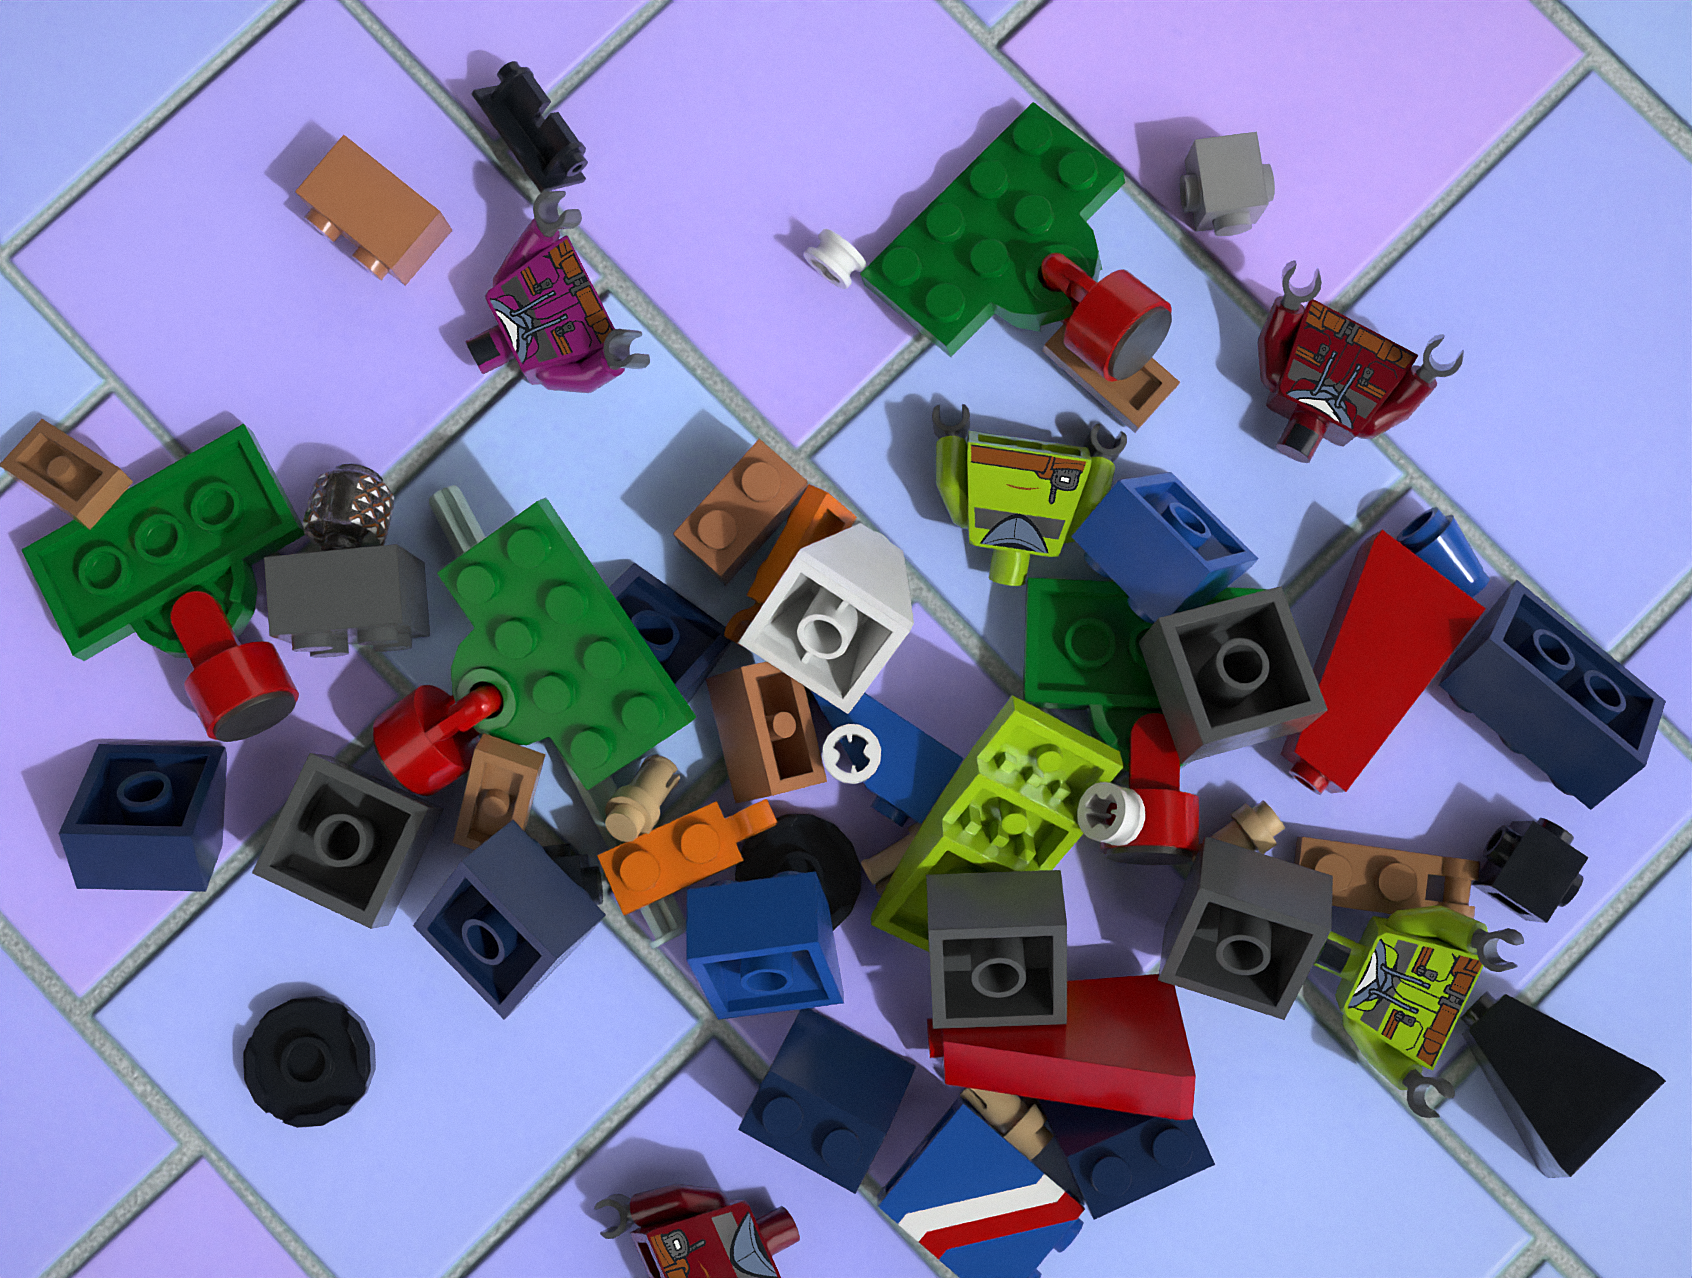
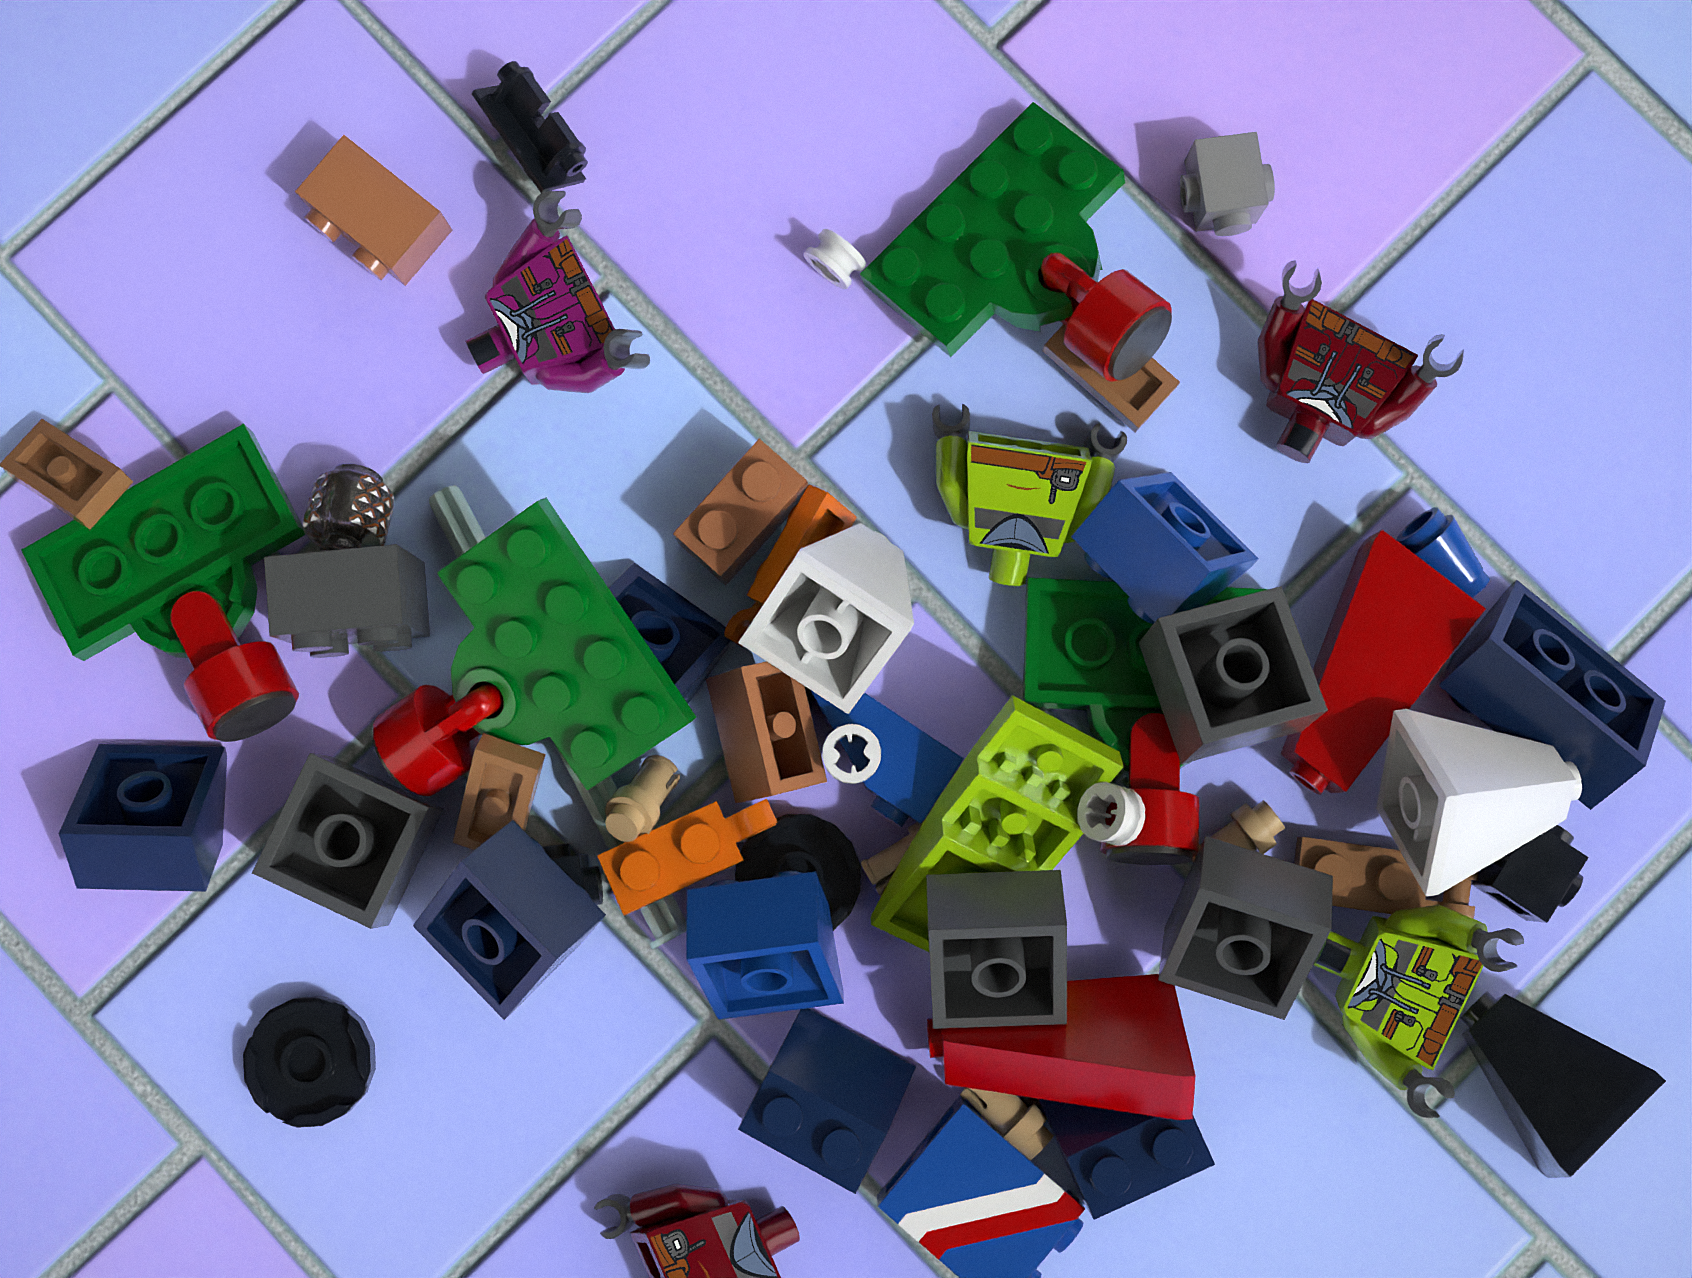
(1467, 795): none -> white slope

